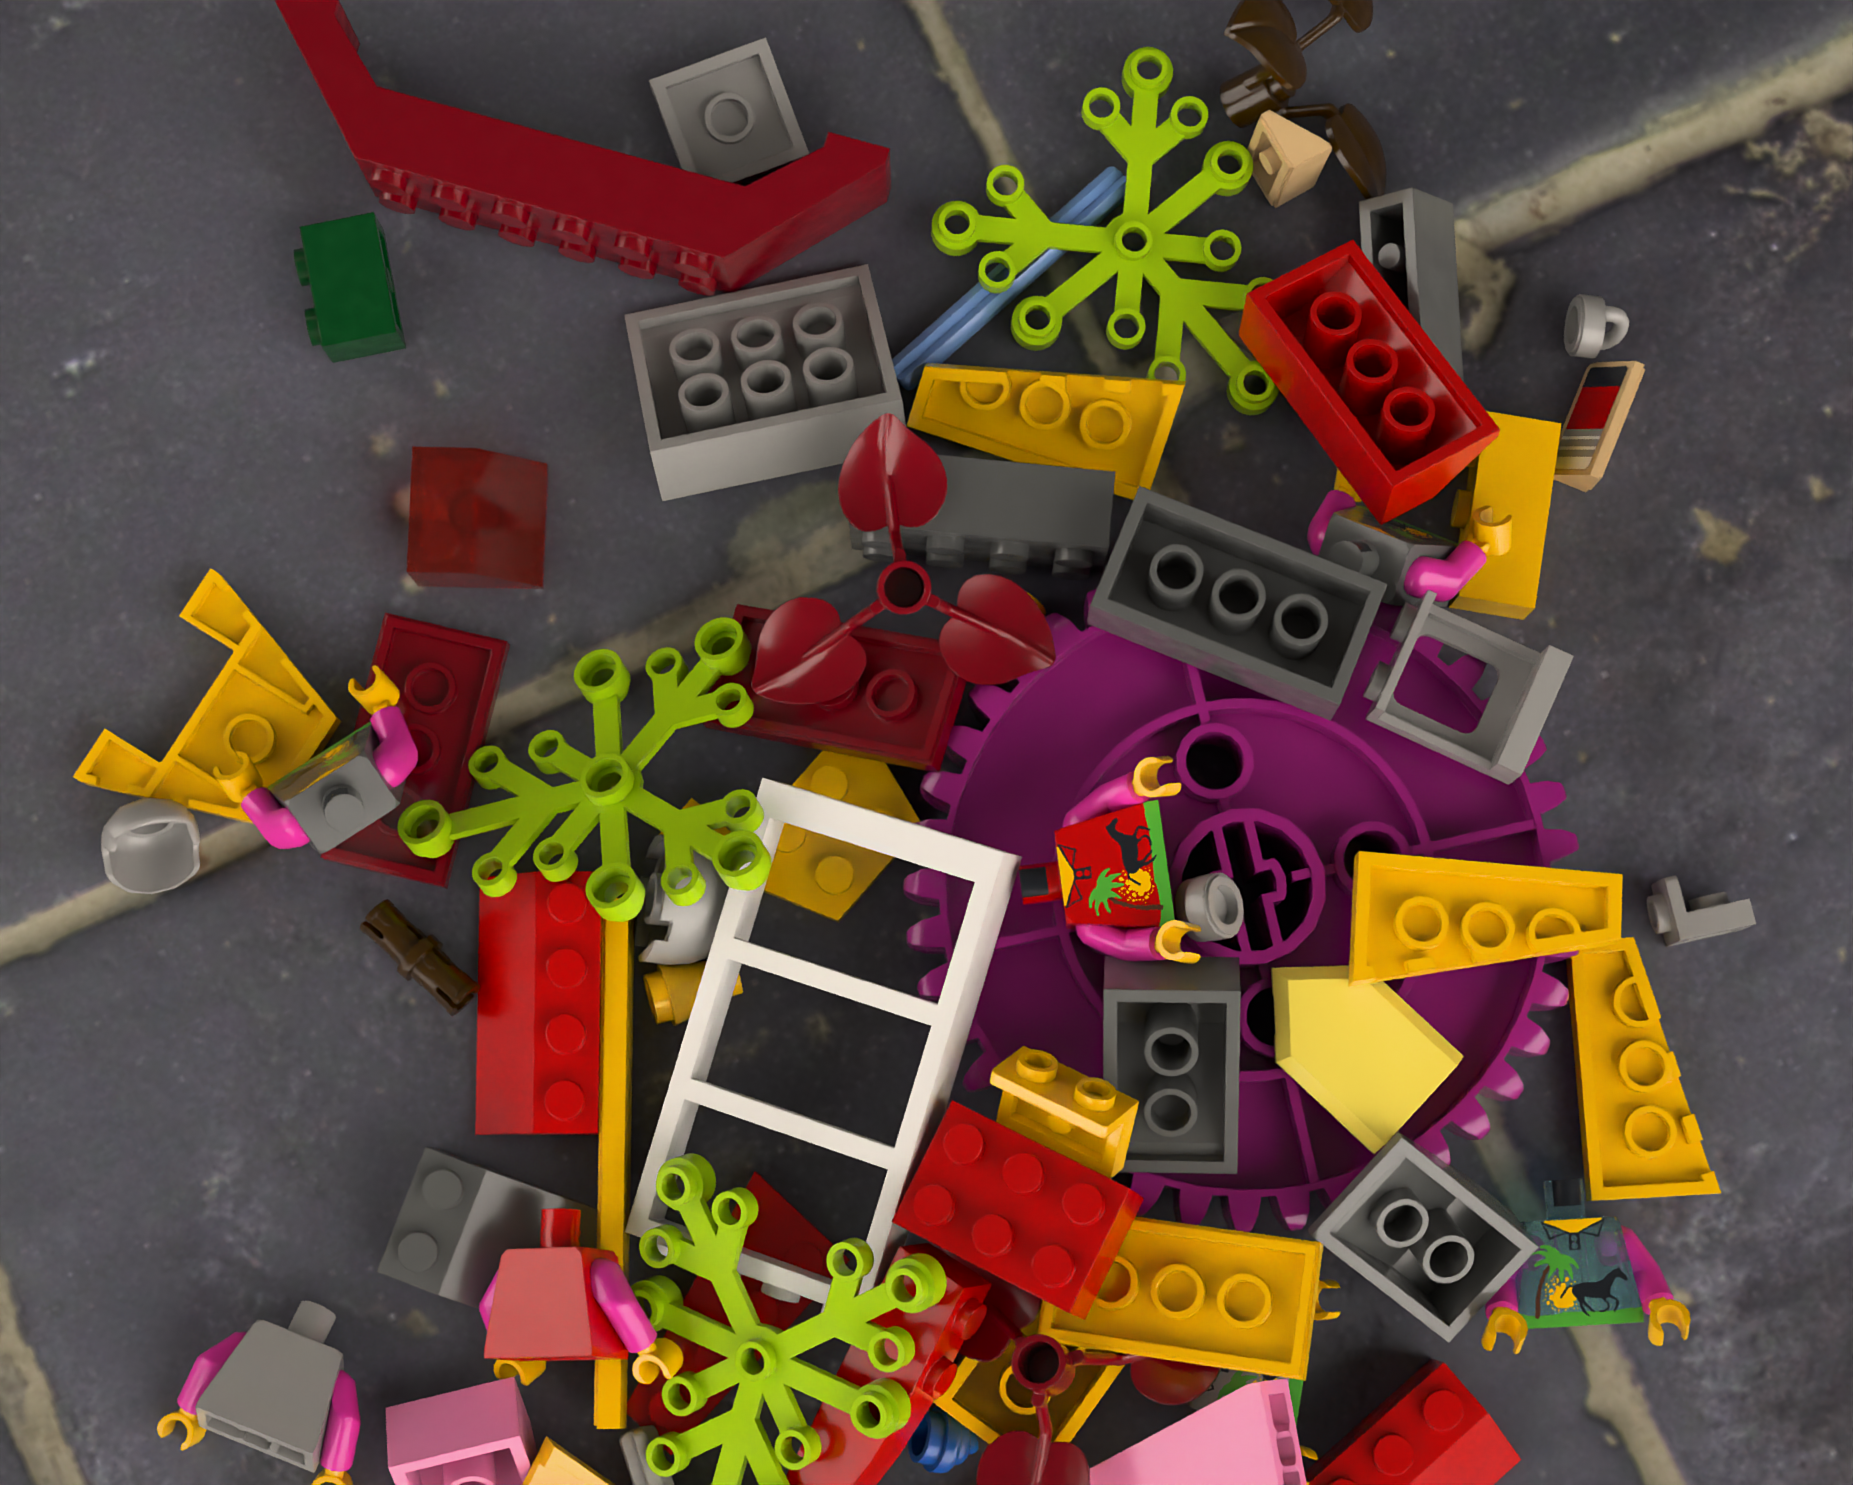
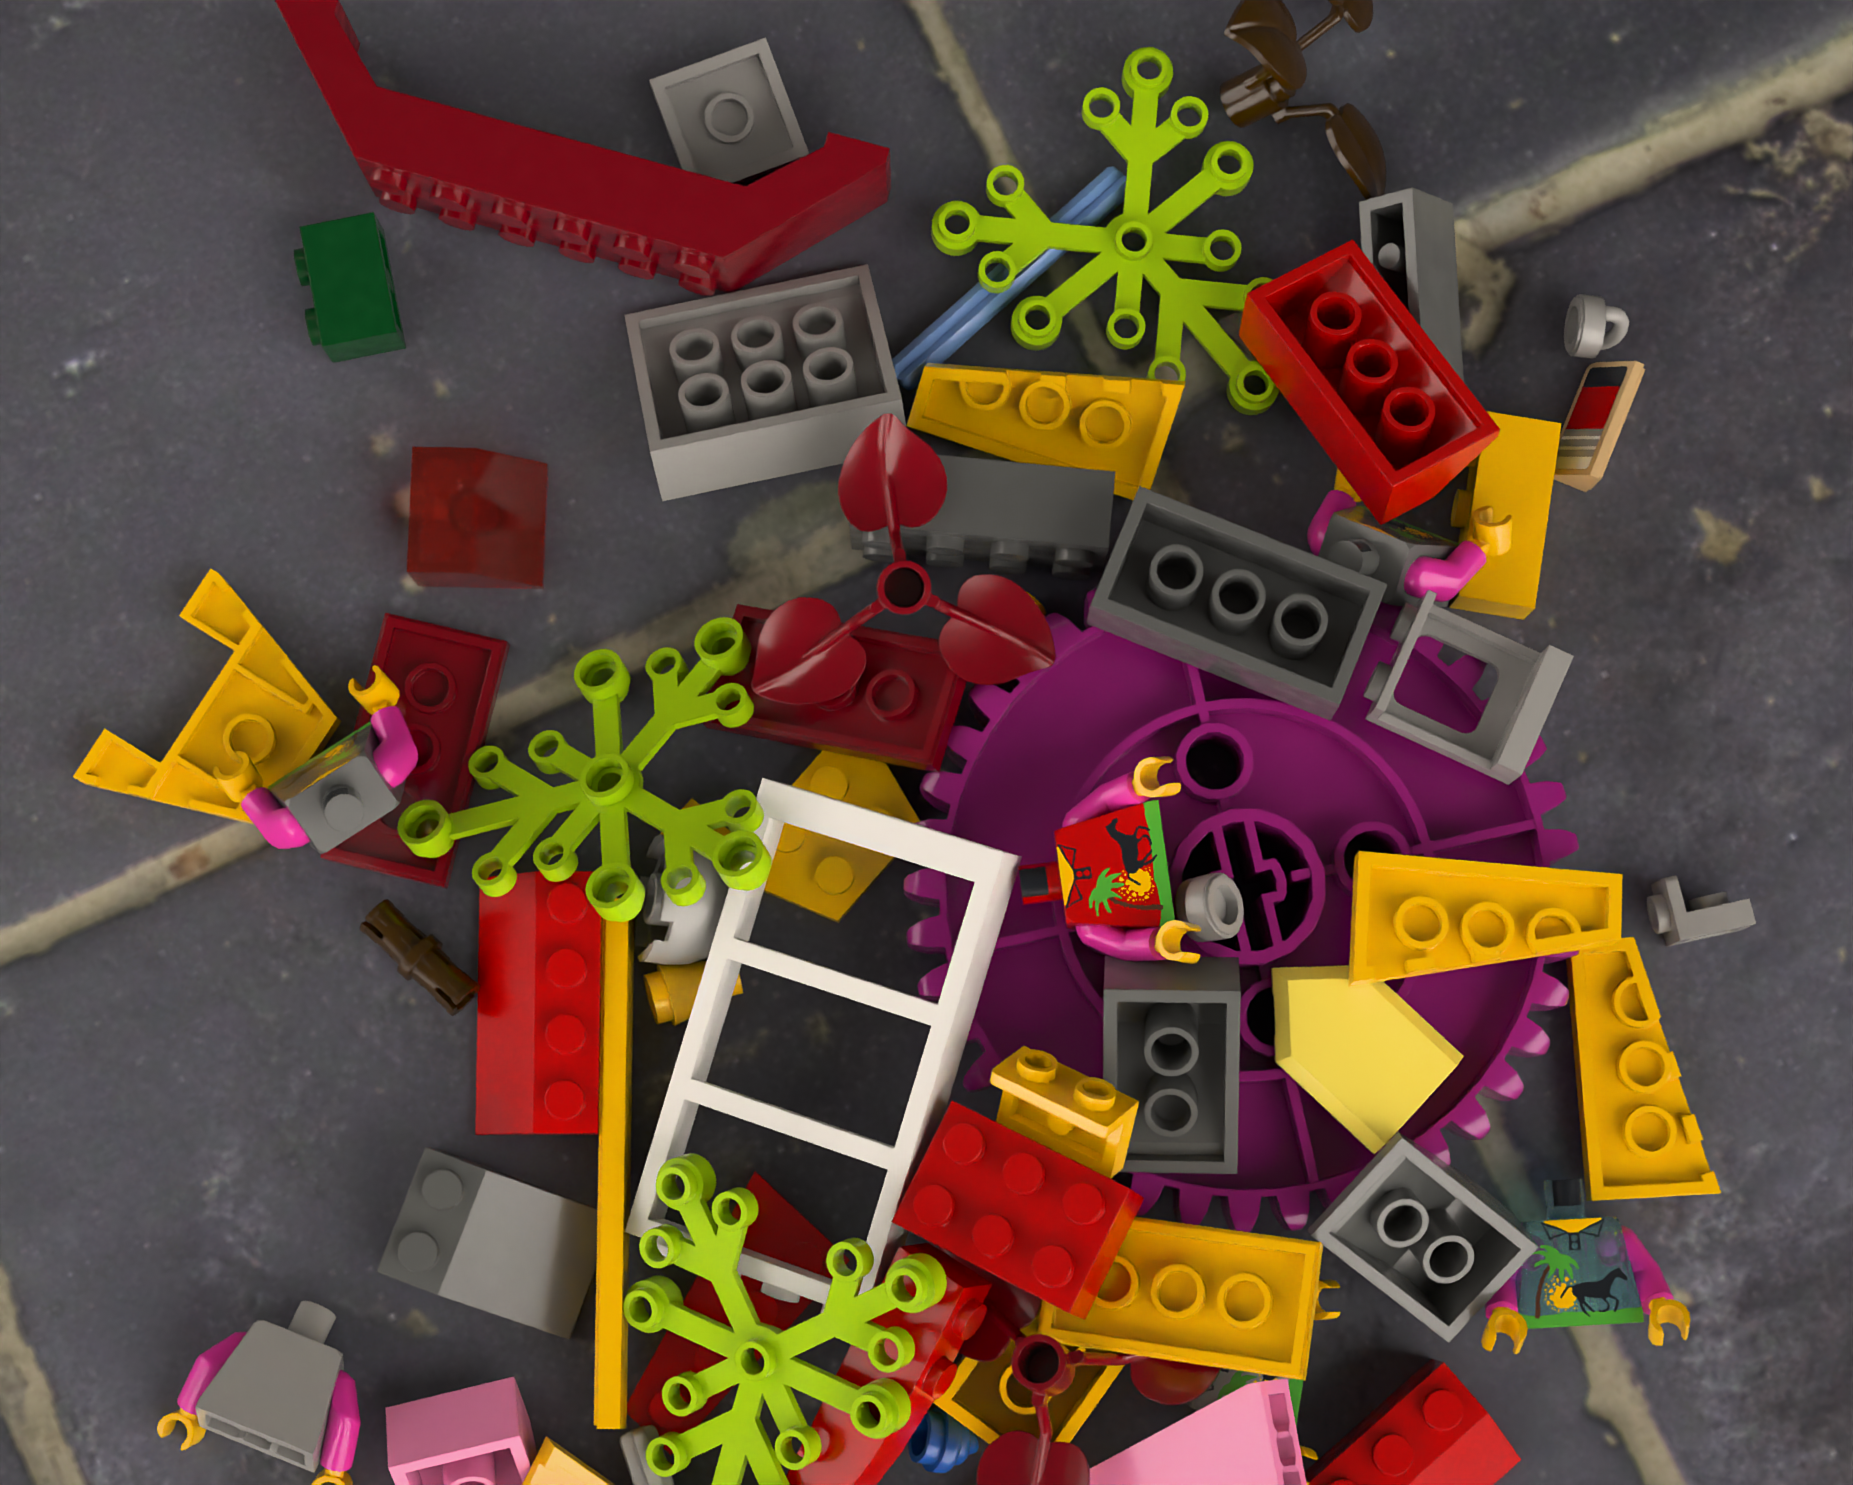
(150, 846): light grey hair -> none
(567, 1307): torso -> none
(1285, 158): tan slope -> none

